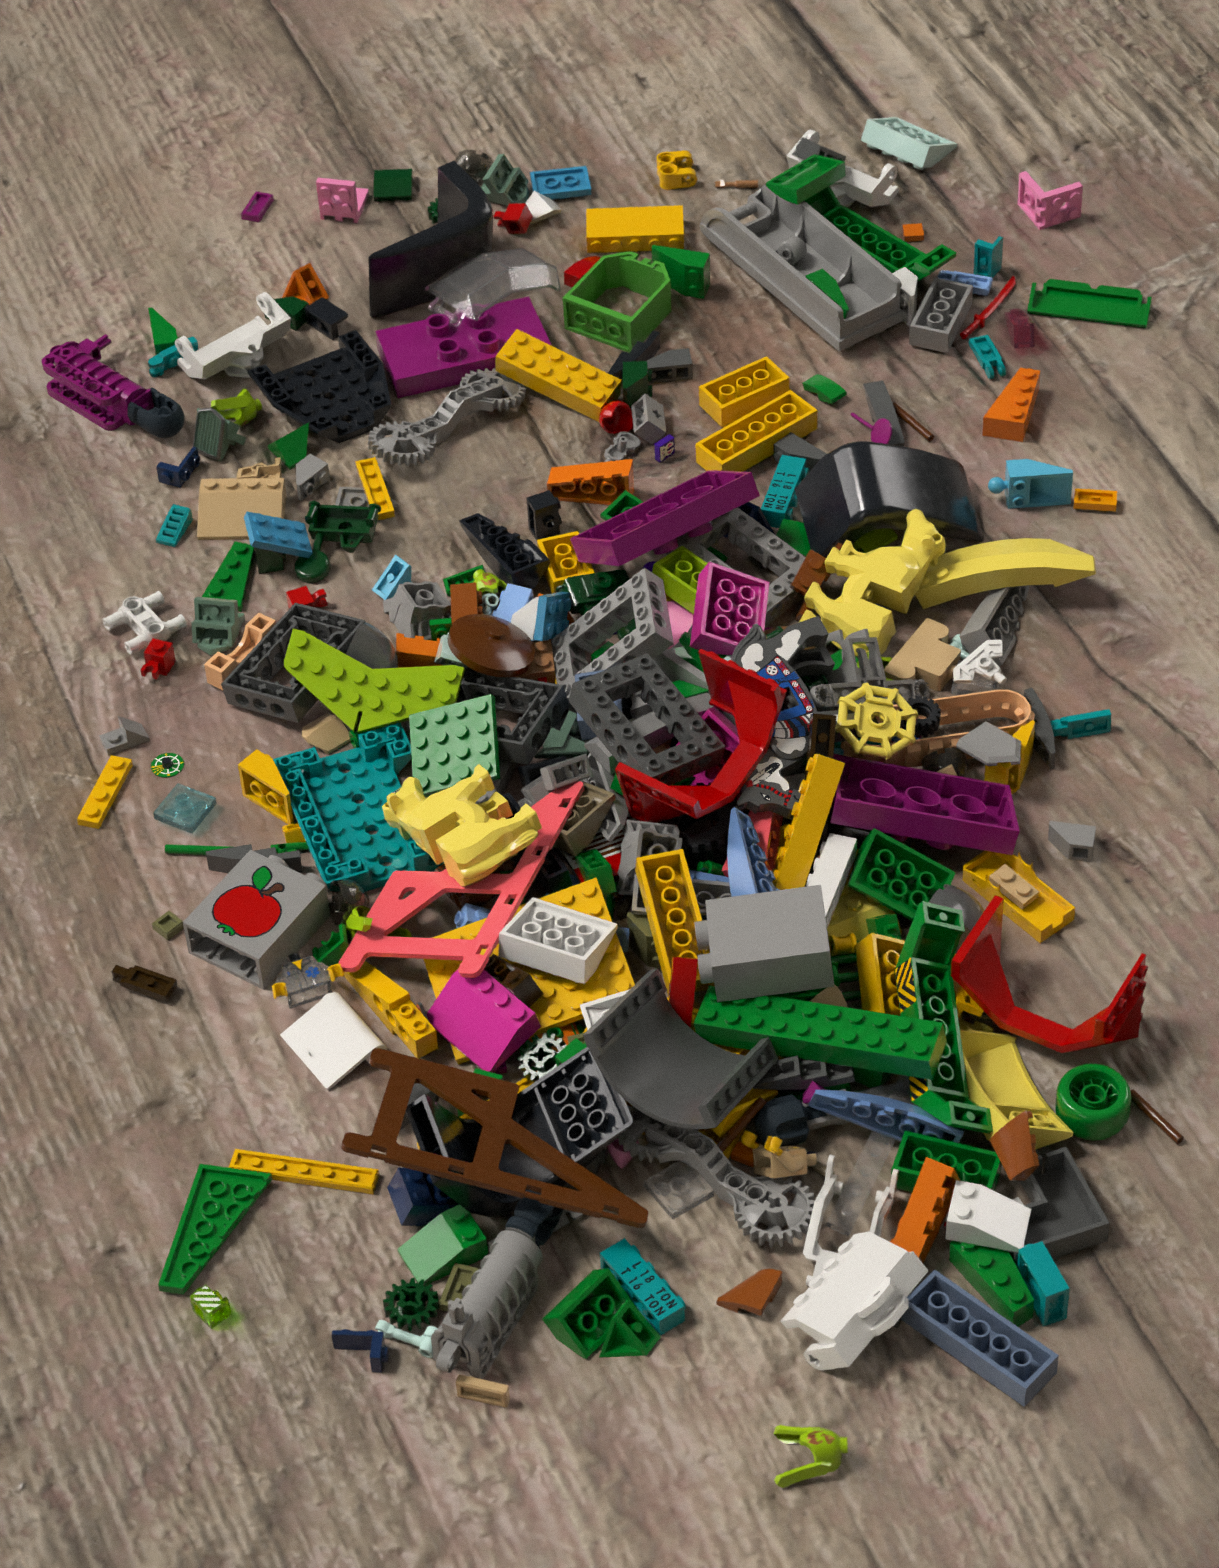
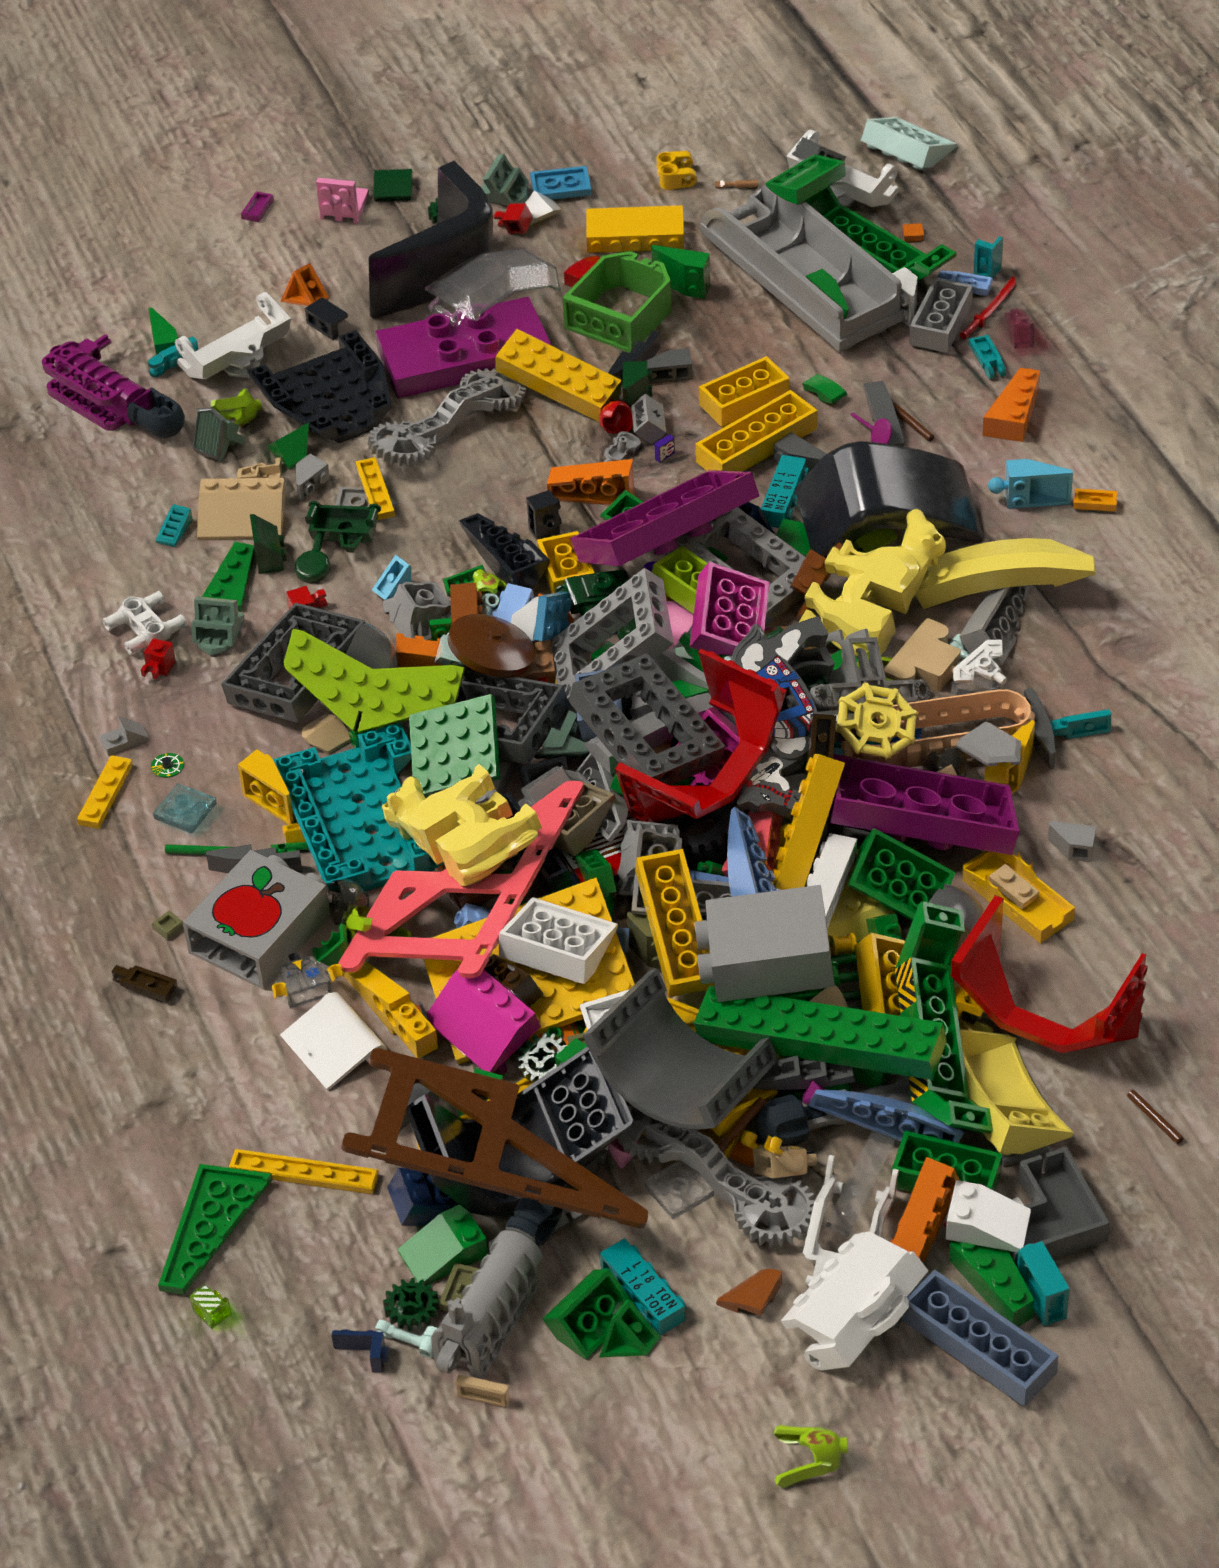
(178, 475): dark blue bracket -> none
(222, 665): light nougat arch -> none
(277, 534): dark azure plate -> none
(294, 309): dark green slope -> none
(474, 164): clear smoke cylinder -> none
(552, 776): light grey slope -> none
(683, 987): red slope -> none
(792, 249): light grey head -> none
(928, 709): black tyre -> none
(1016, 1147): dark orange slope -> none
(1045, 207): bright pink bracket -> none
(1084, 303): green slope -> none
(1093, 1101): green wheel -> none

